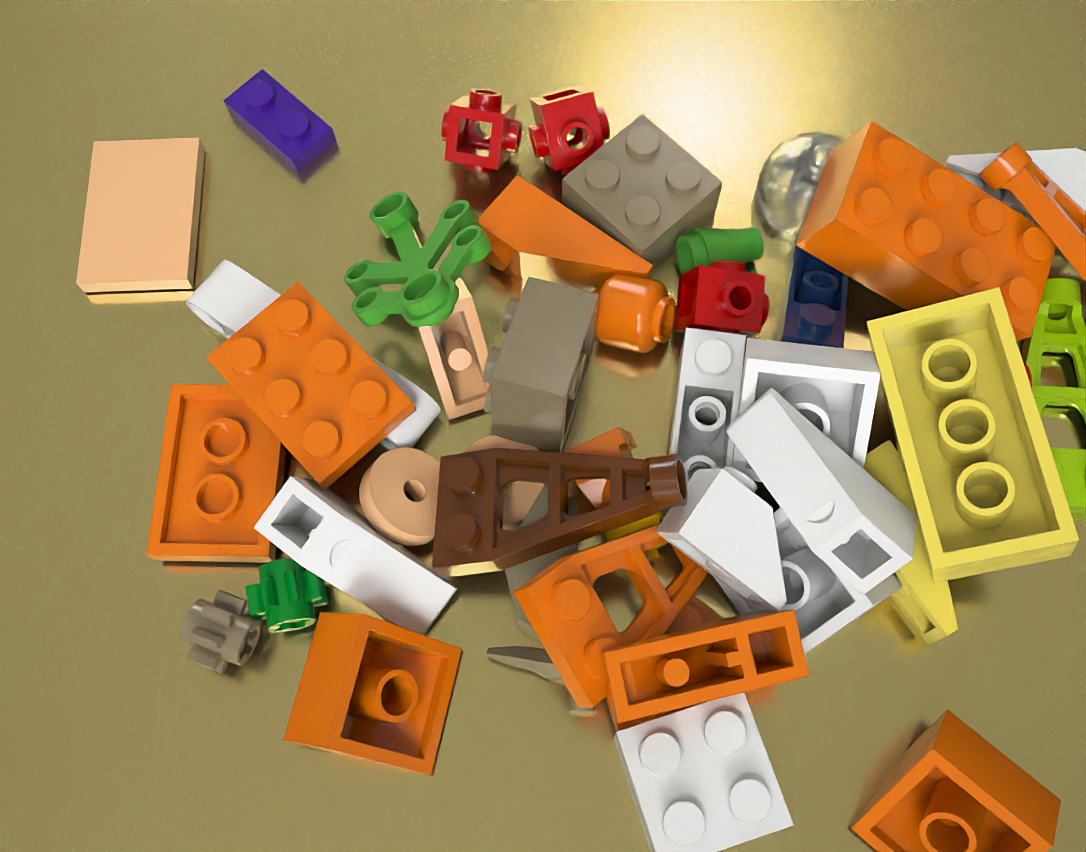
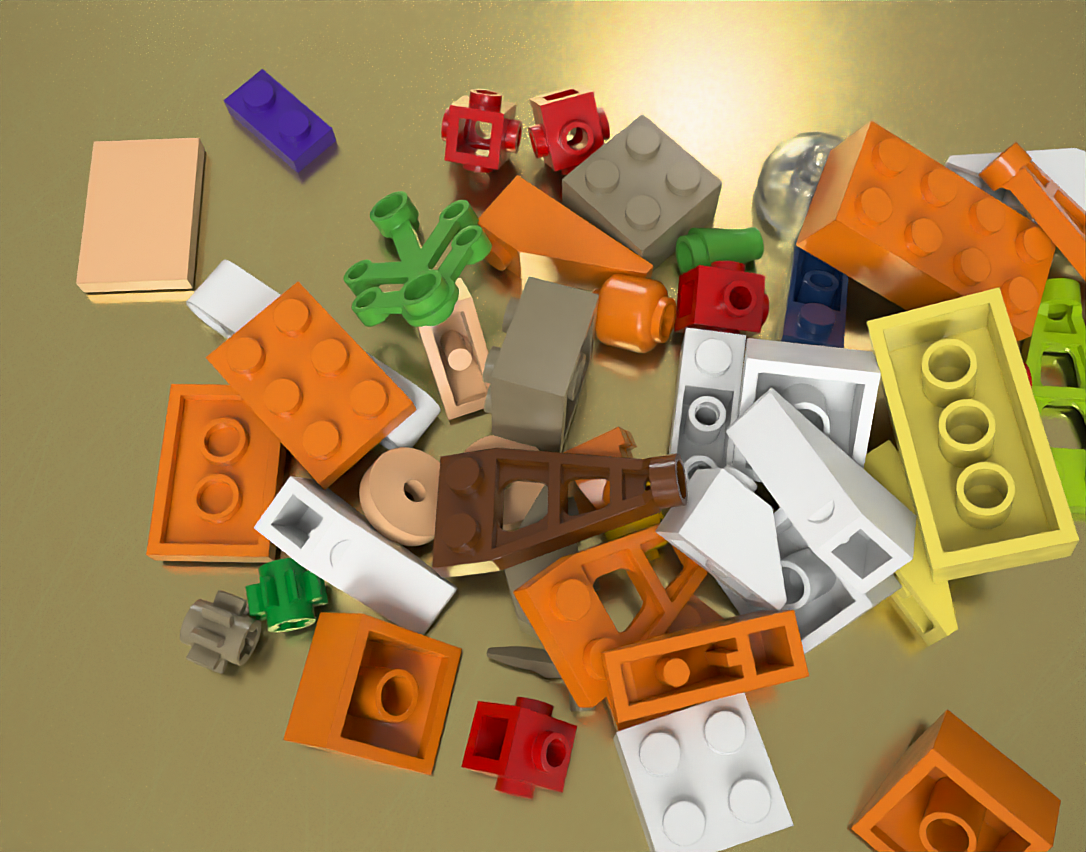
(533, 748): none -> red brick

